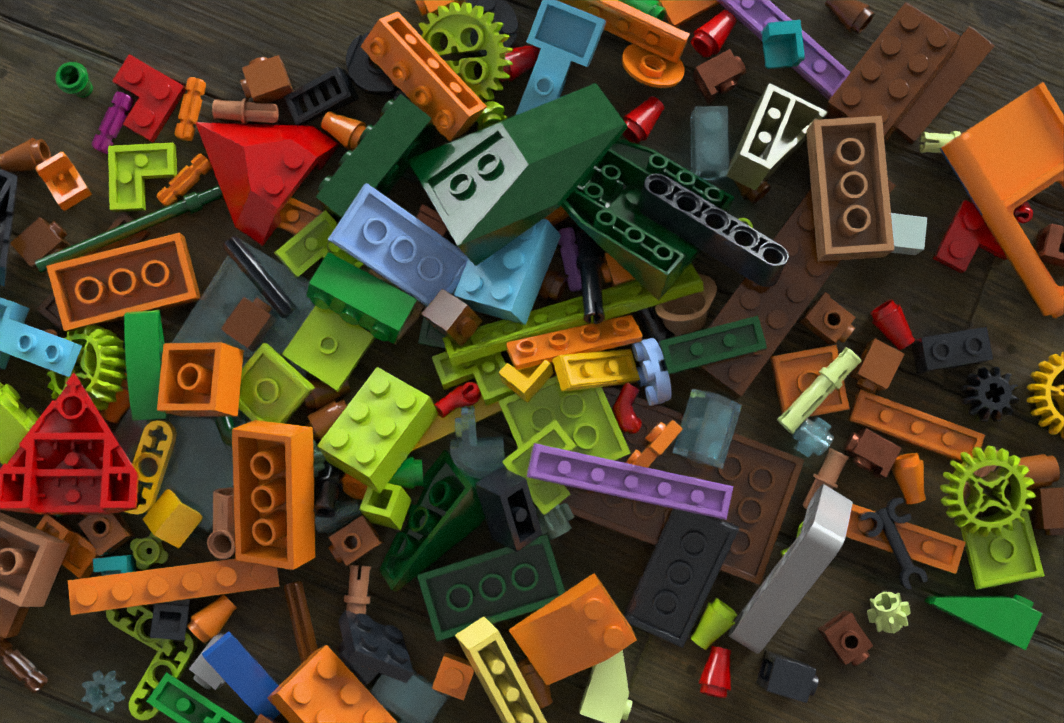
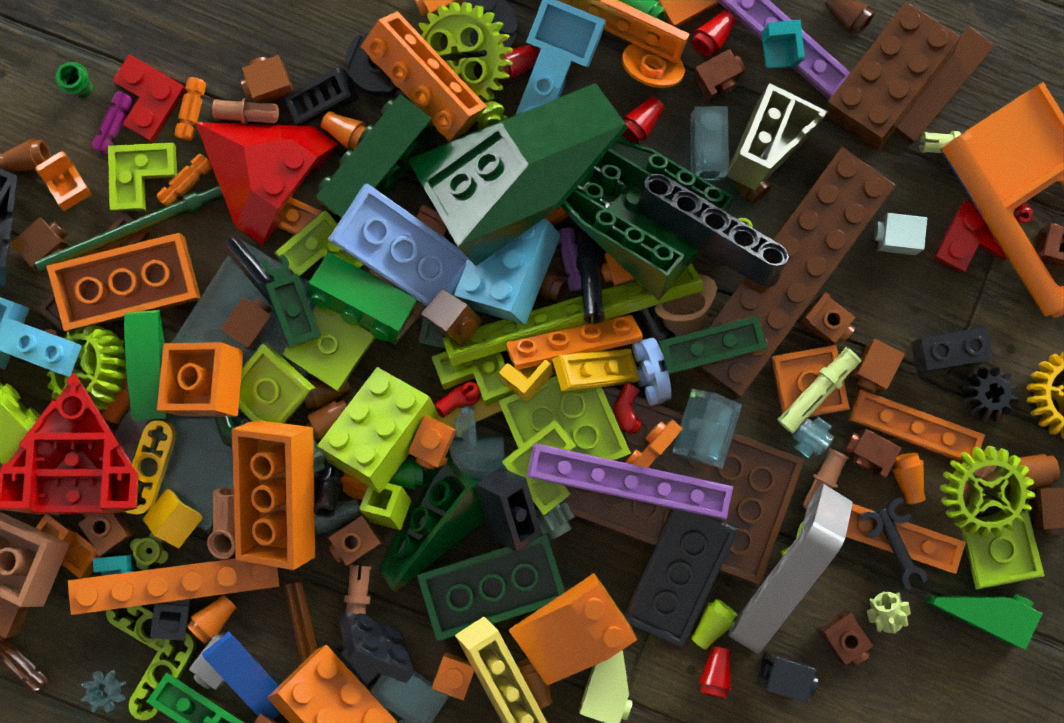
(290, 305): none -> dark green plate
(432, 443): none -> orange bracket
(849, 188): medium nougat brick -> none
(893, 324): red cone -> none

